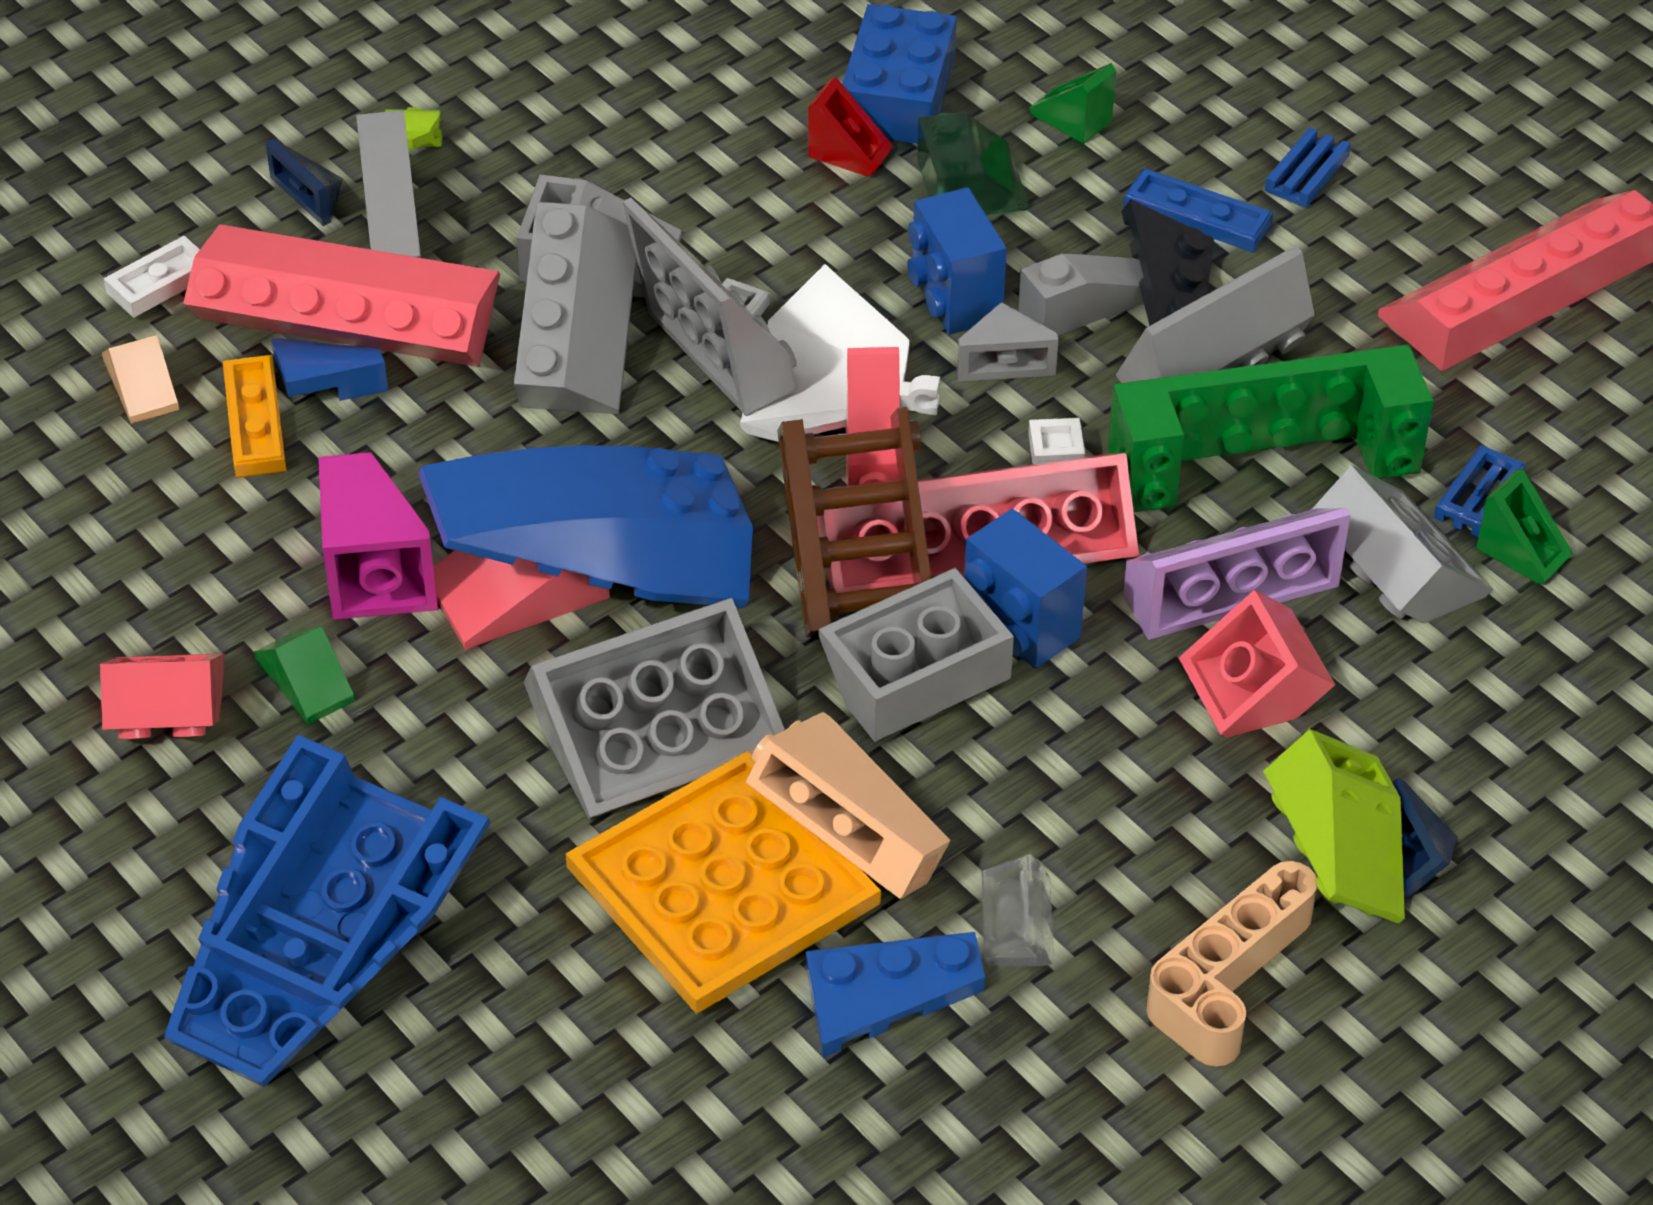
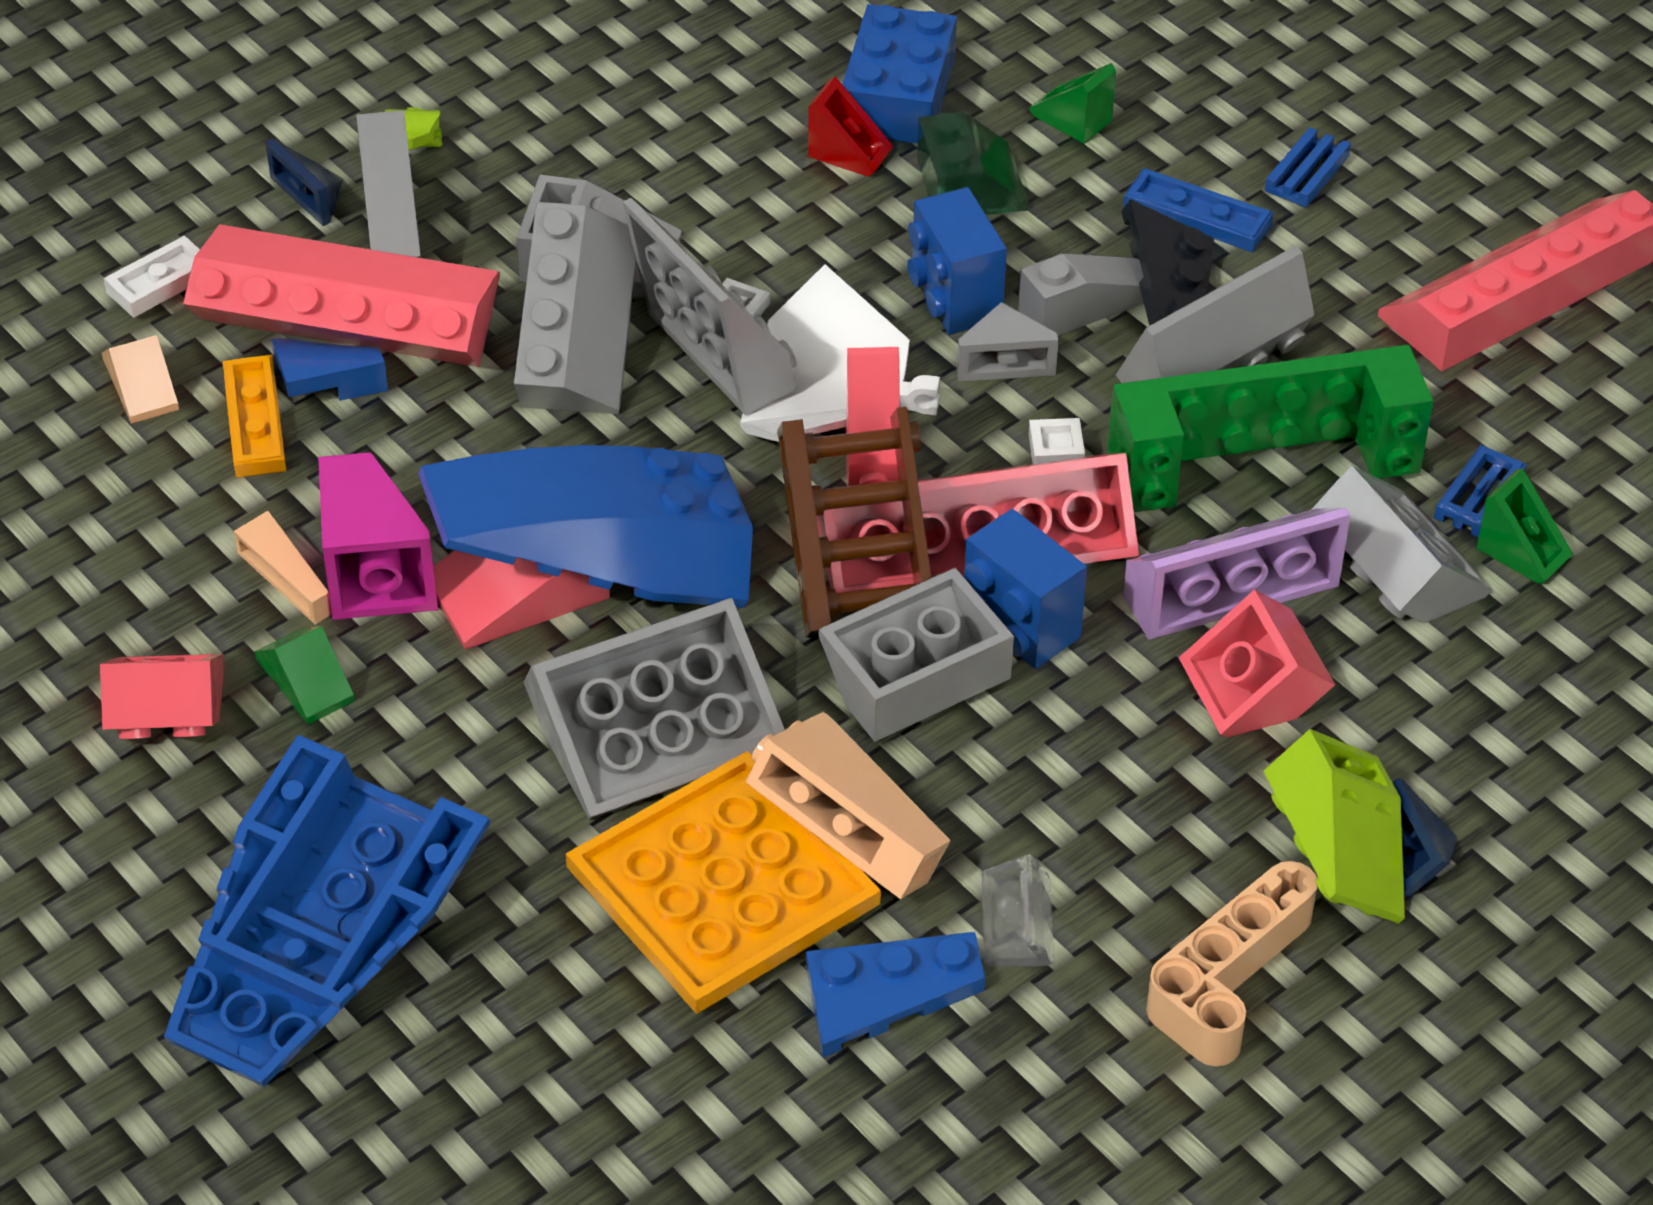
(280, 563): none -> light nougat piece

